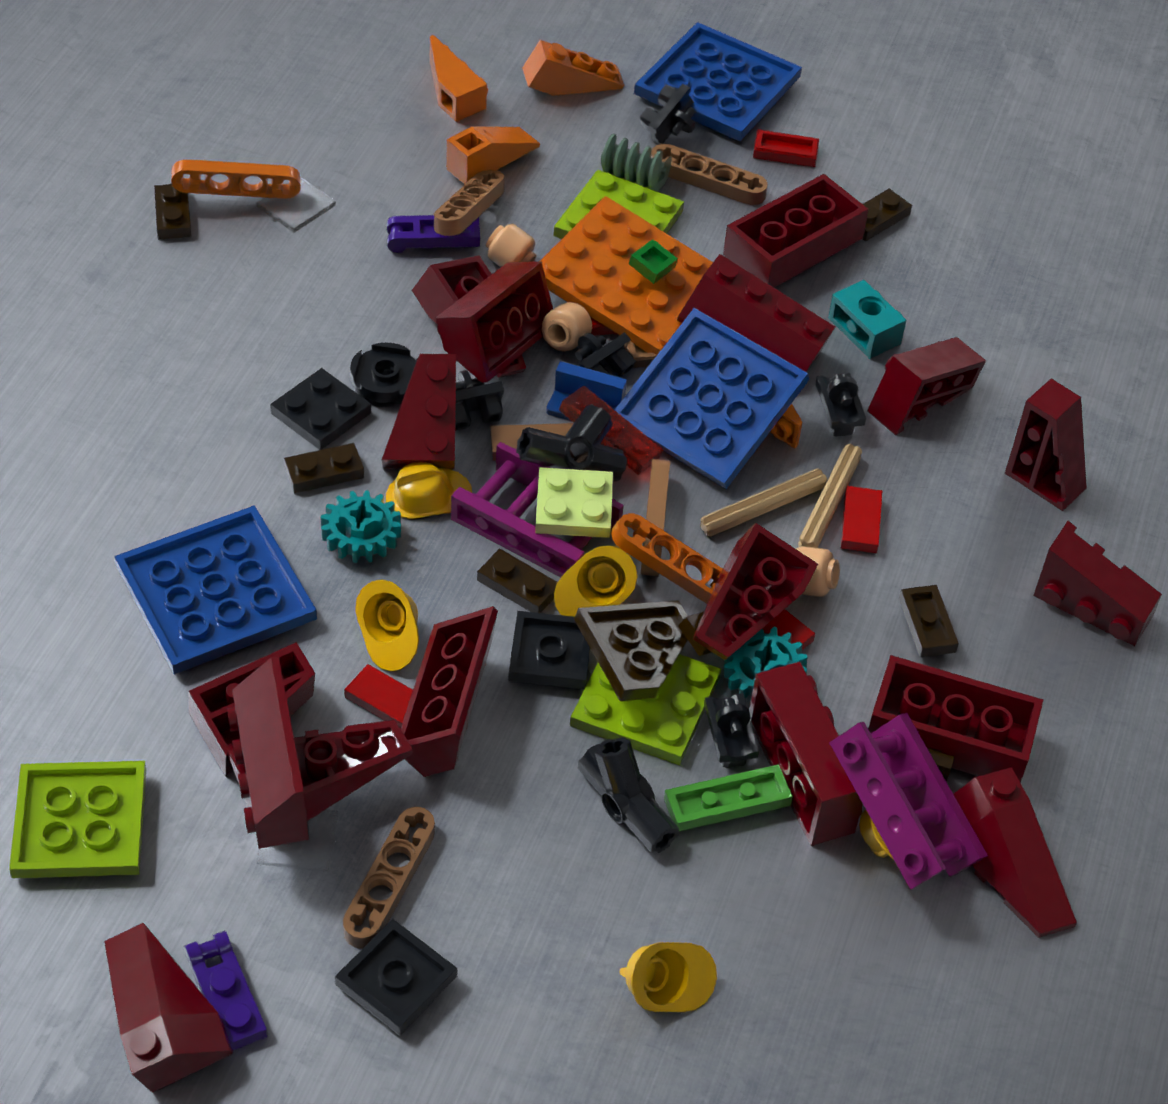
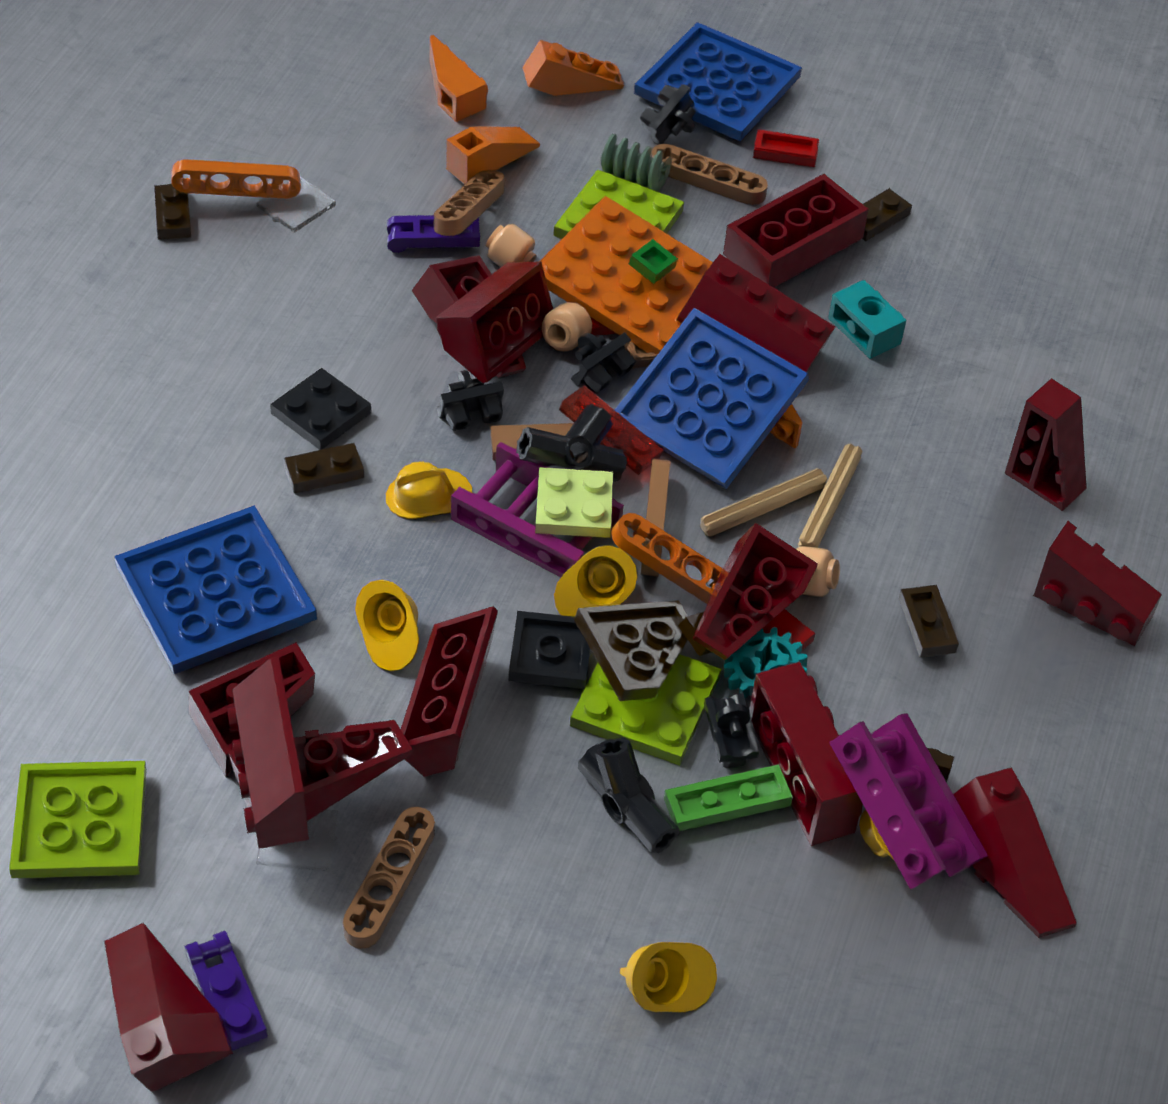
(361, 526): teal gear -> none
(367, 371): black plate -> none
(379, 694): red tile -> none
(396, 976): black plate -> none
(426, 416): dark red wedge -> none
(517, 581): dark brown plate -> none
(572, 377): blue panel -> none
(841, 403): black hips -> none
(861, 519): red tile -> none
(922, 379): dark red wedge -> none
(960, 716): dark red brick -> none

